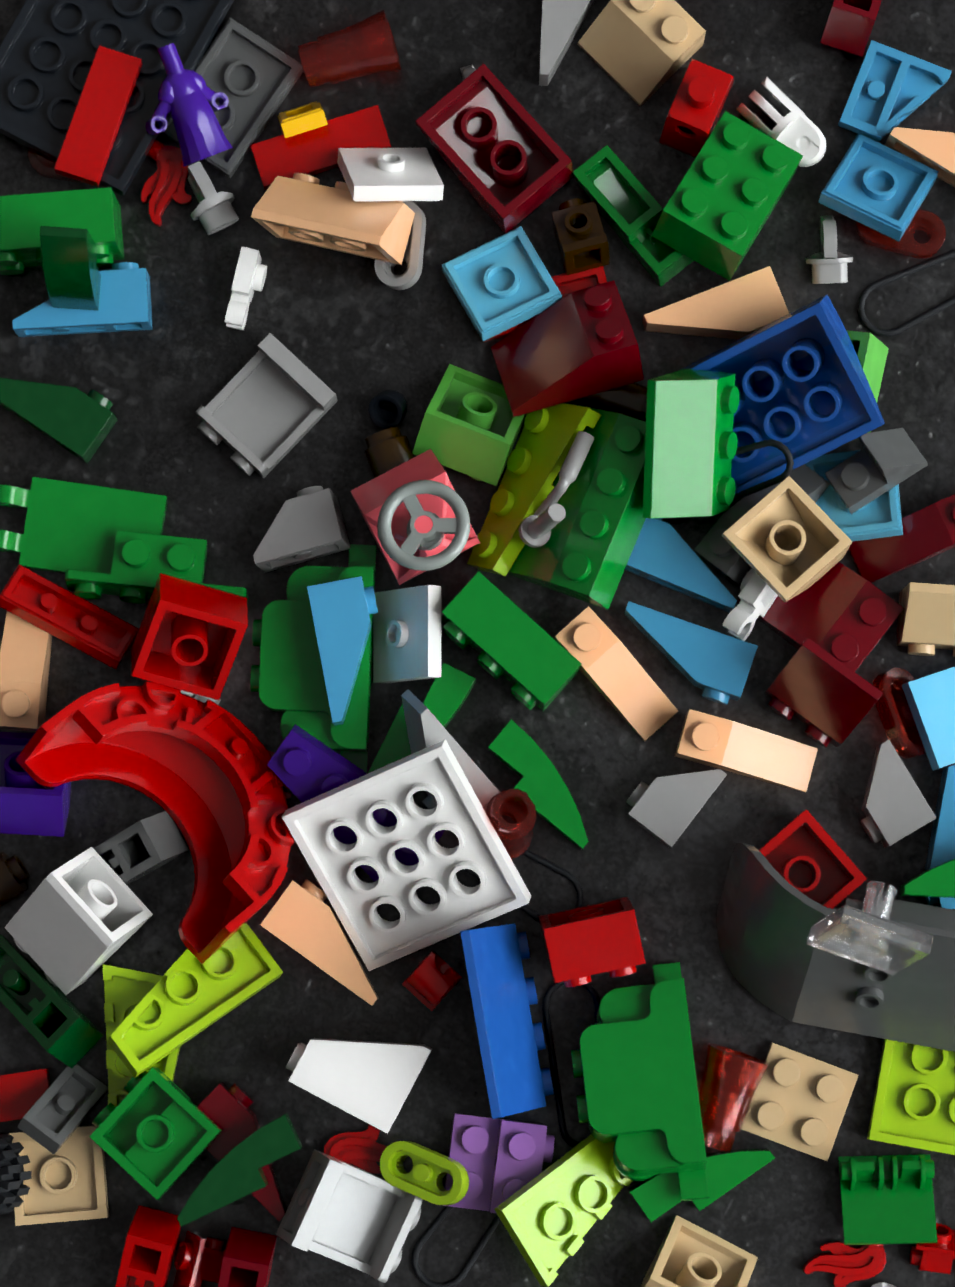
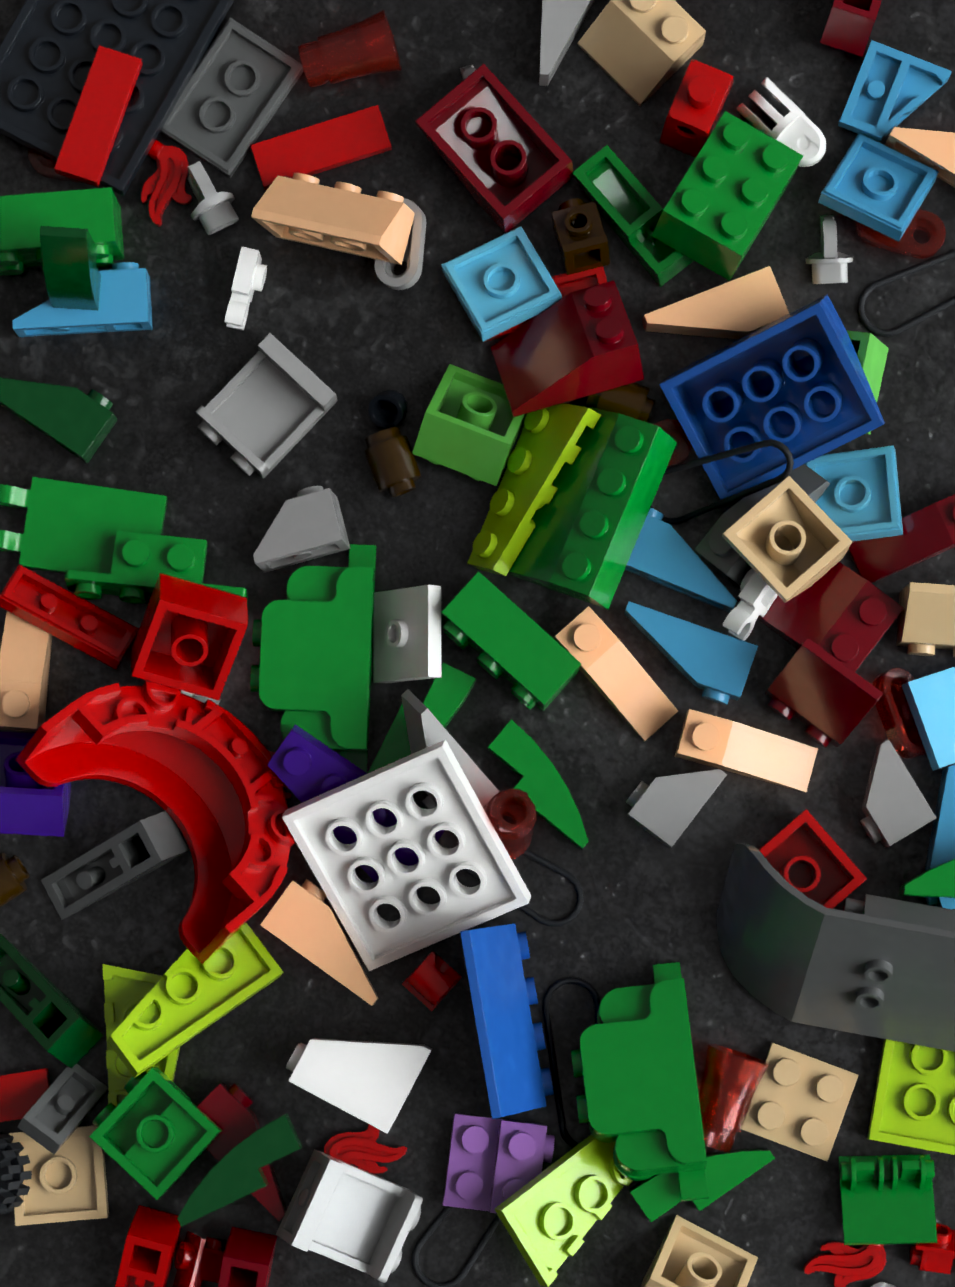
(77, 920): white slope -> none
(191, 109): dark purple piece -> none
(302, 119): yellow tile -> none
(342, 629): dark azure slope -> none
(390, 174): white plate -> none
(416, 517): piece -> none
(426, 1175): lime plate -> none
(537, 528): light grey piece -> none
(592, 941): red brick -> none
(689, 444): slope -> none
(869, 935): clear tile -> none
(882, 464): dark grey slope -> none

